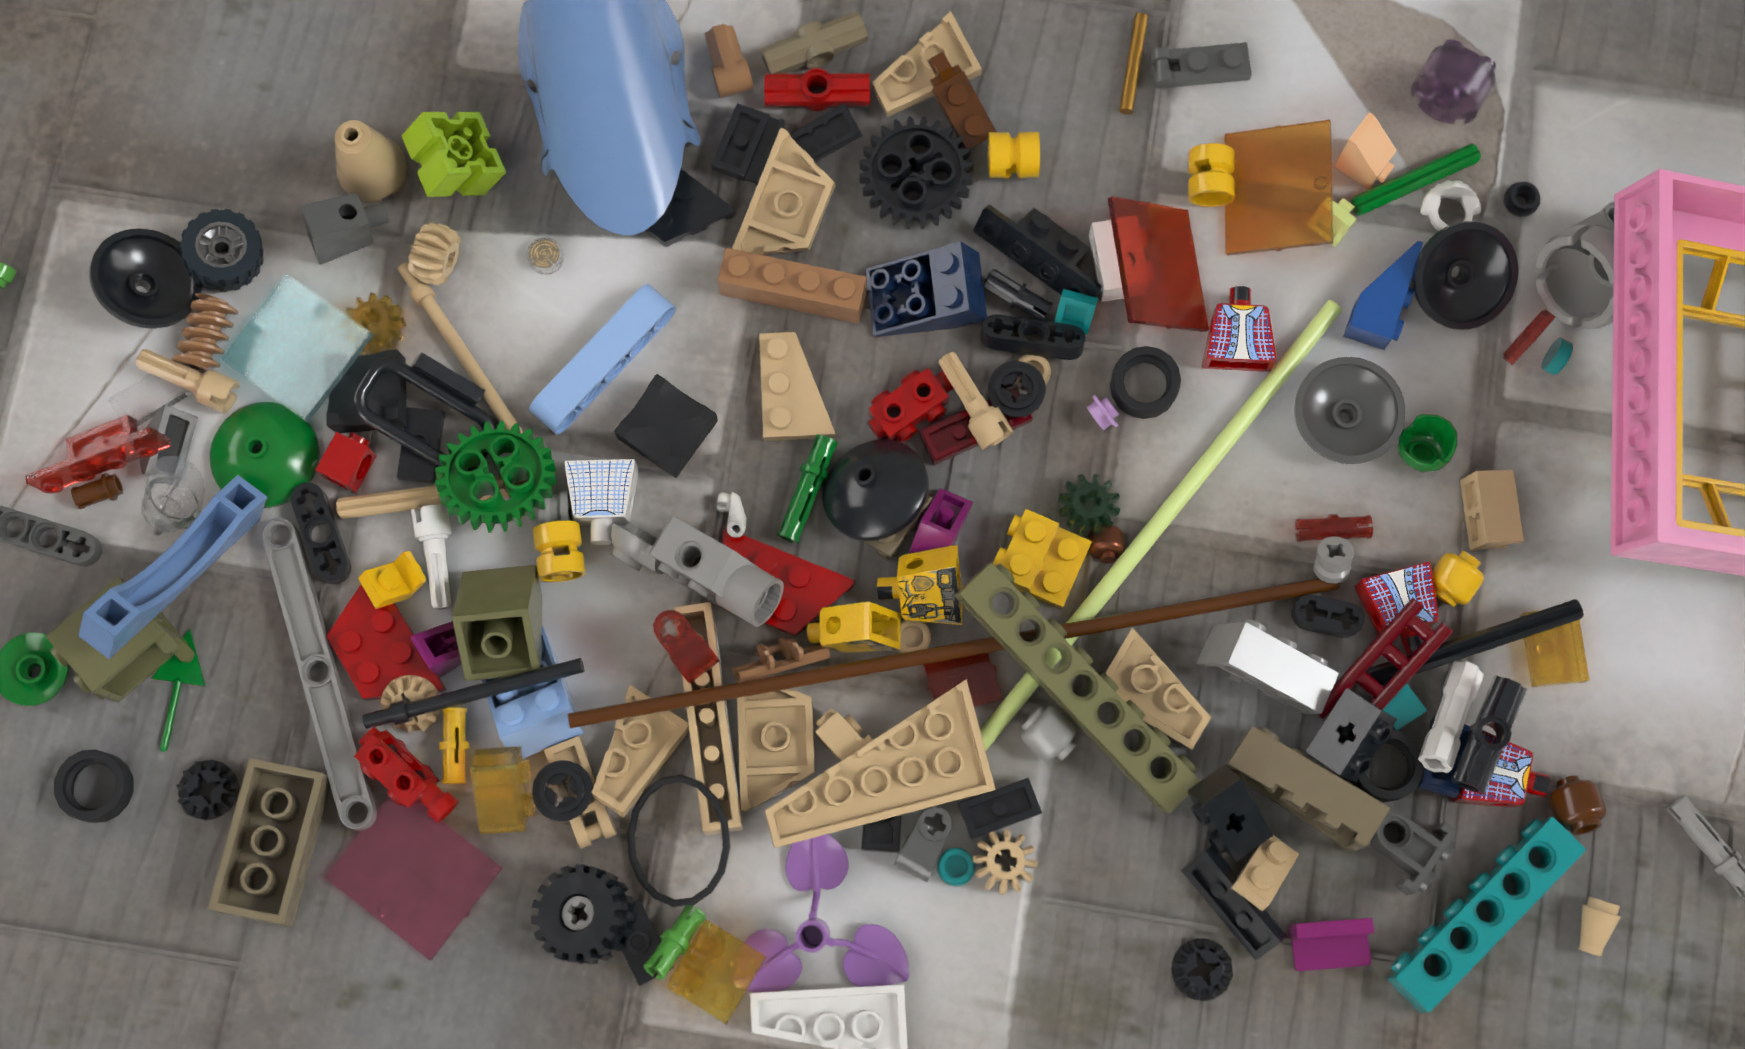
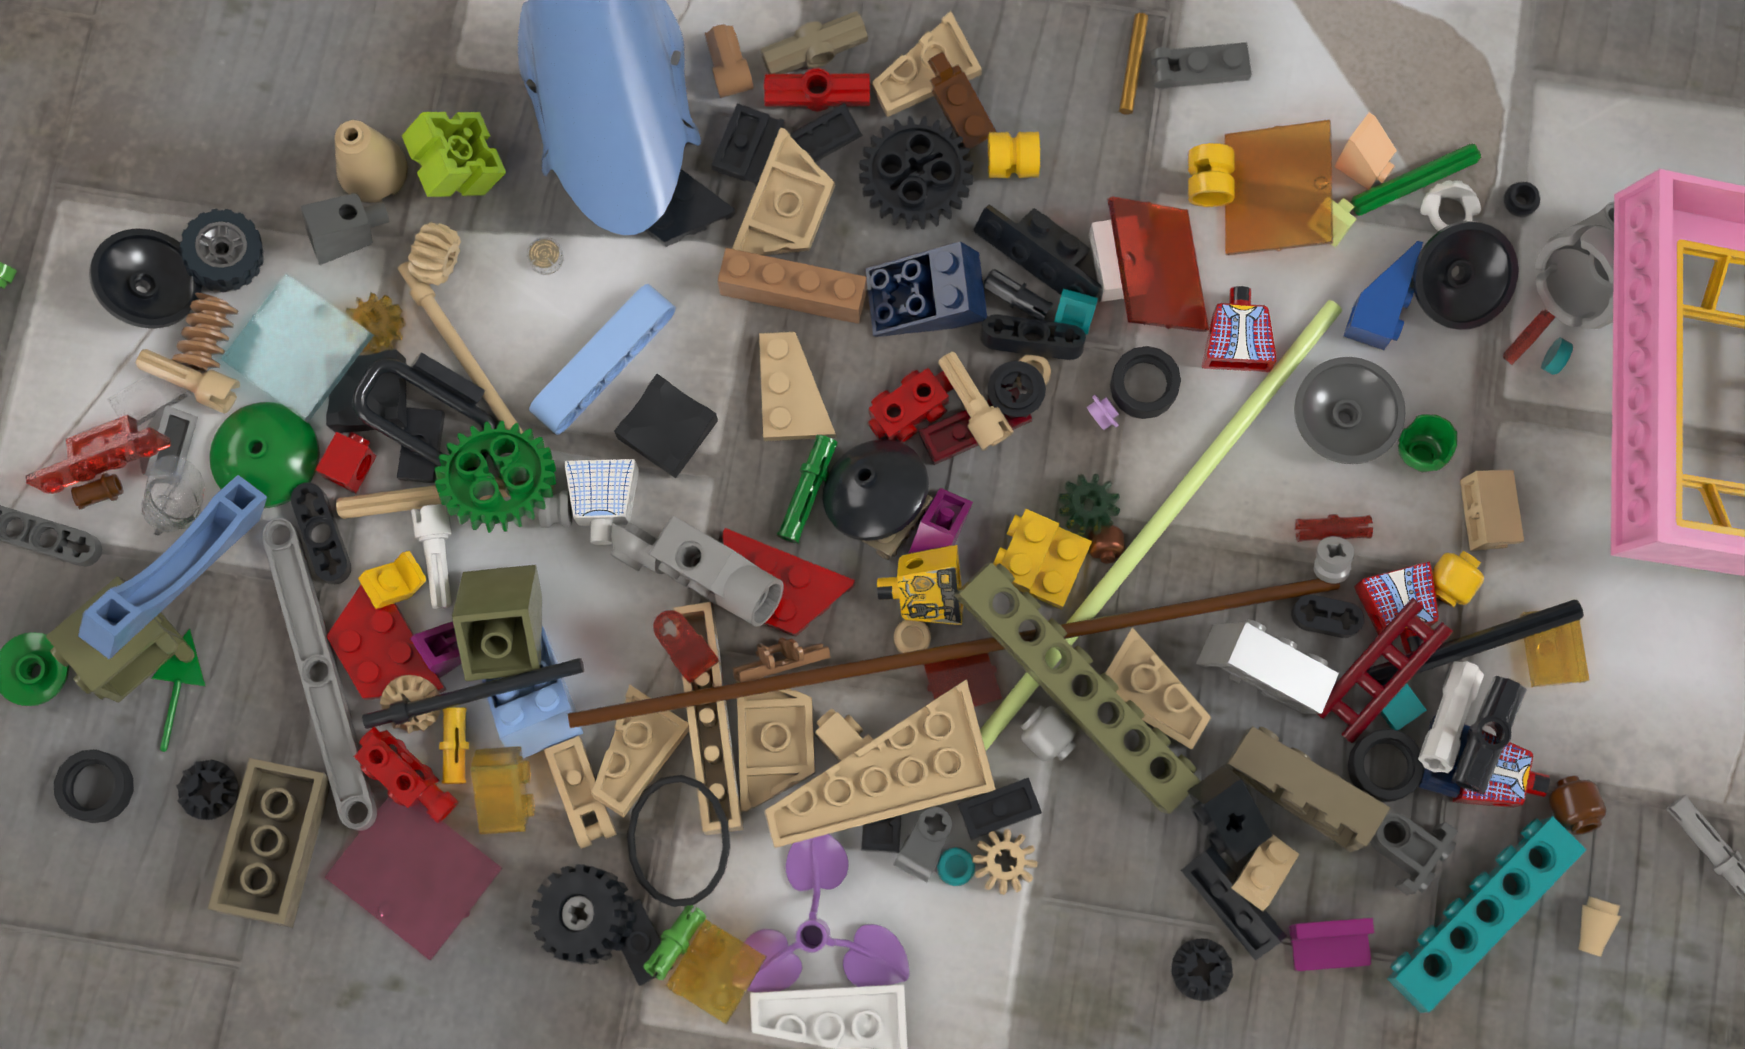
(556, 774): black gear -> none
(558, 538): yellow wheel -> none
(737, 518): white arm -> none
(857, 628): yellow torso -> none
(1334, 740): brick -> none
(1454, 83): clear purple brick -> none

